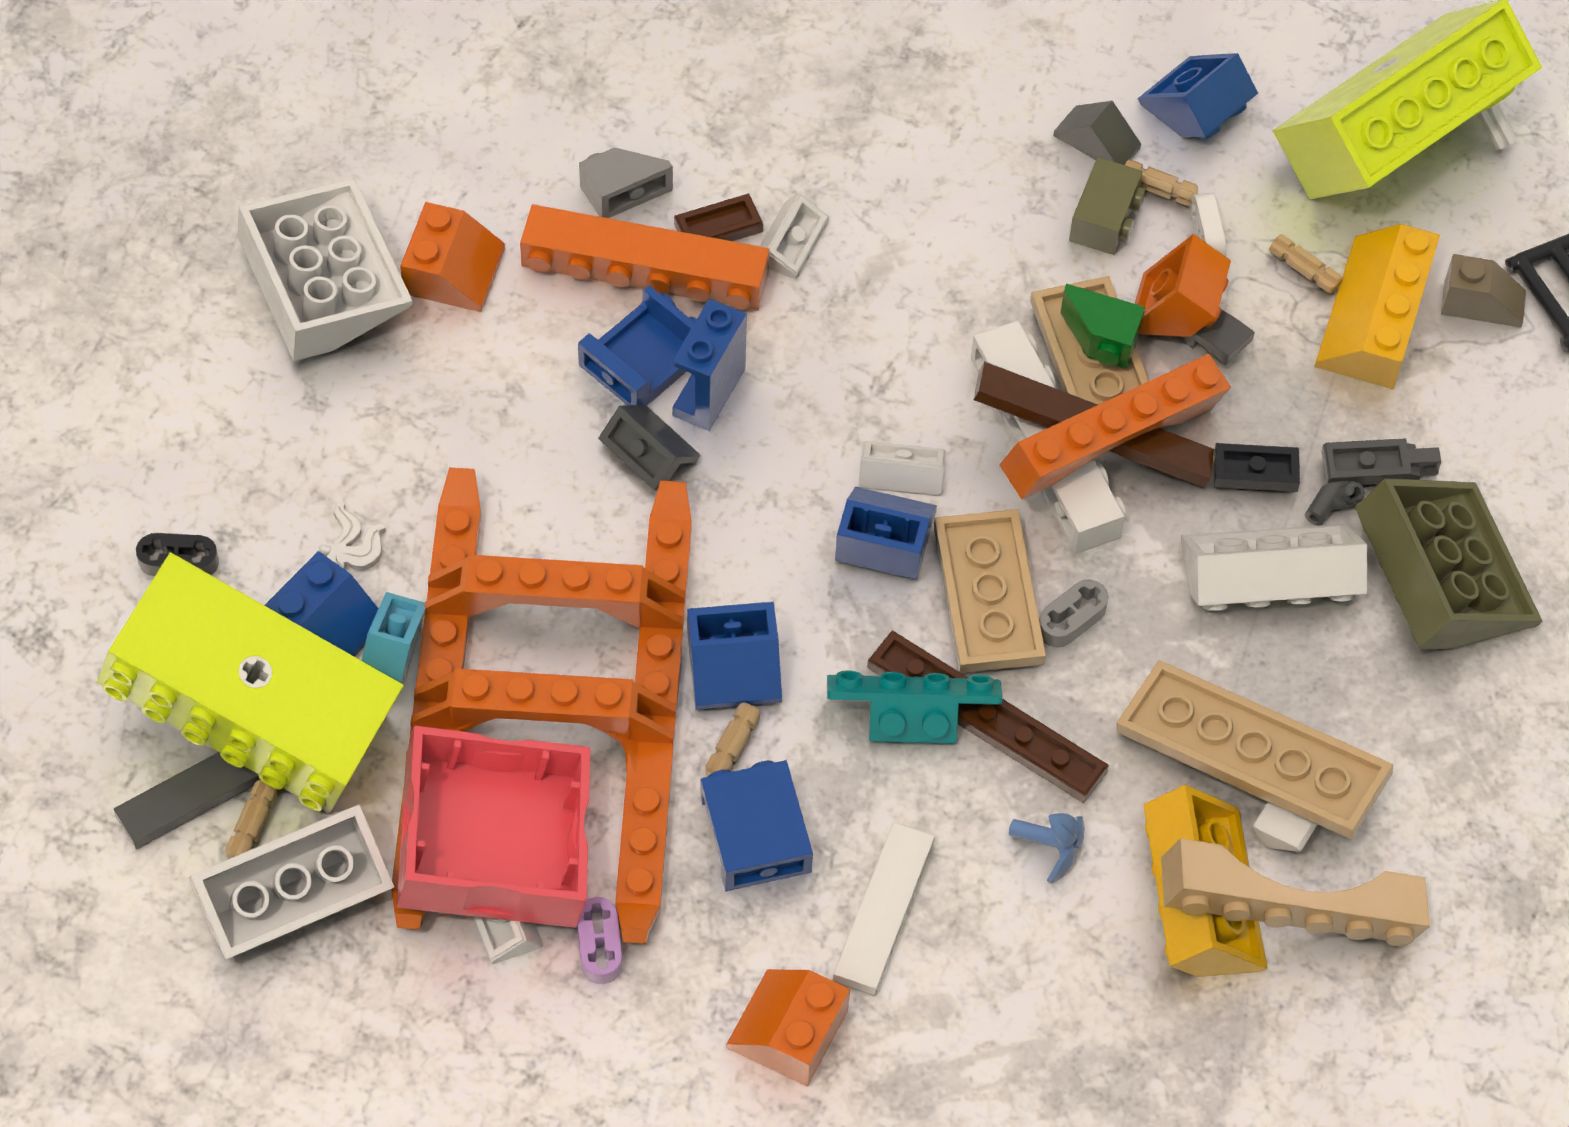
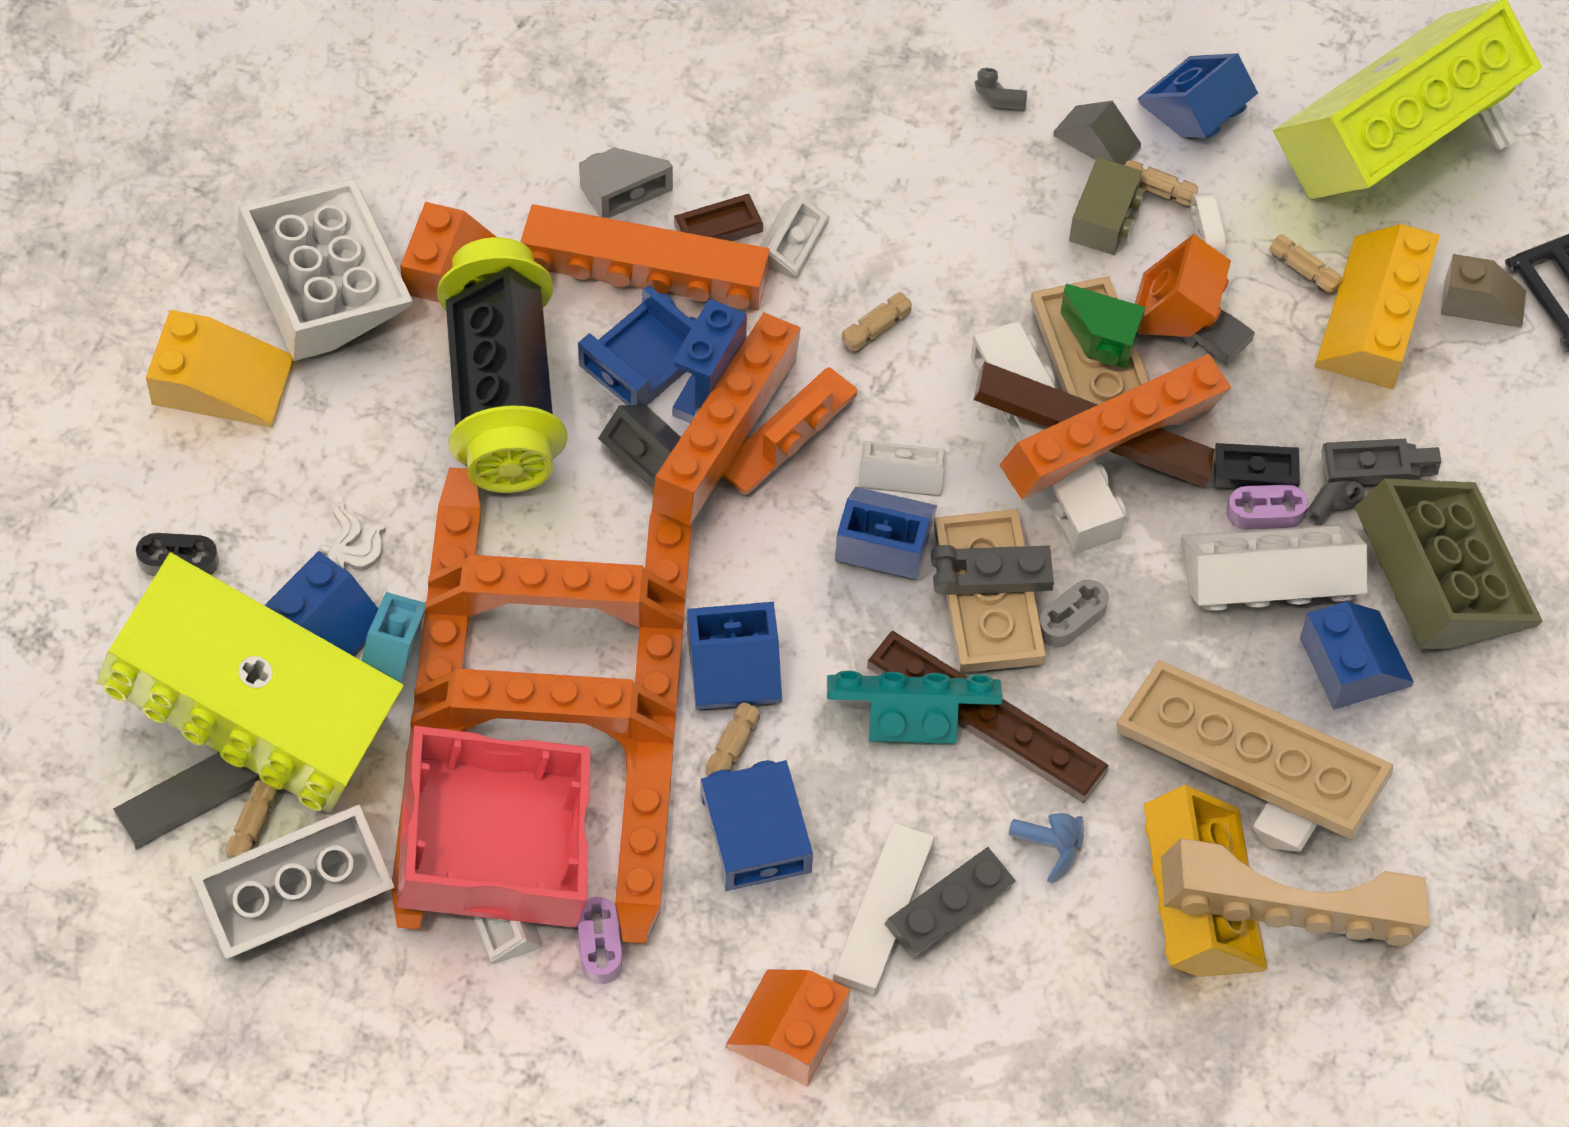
(217, 371): none -> yellow slope
(500, 365): none -> brick
(725, 419): none -> orange brick
(789, 430): none -> orange bracket
(876, 321): none -> tan axle
(950, 902): none -> dark grey plate
(992, 569): none -> dark grey plate
(997, 95): none -> dark grey arm
(1267, 506): none -> lavender beam
(1353, 653): none -> blue slope

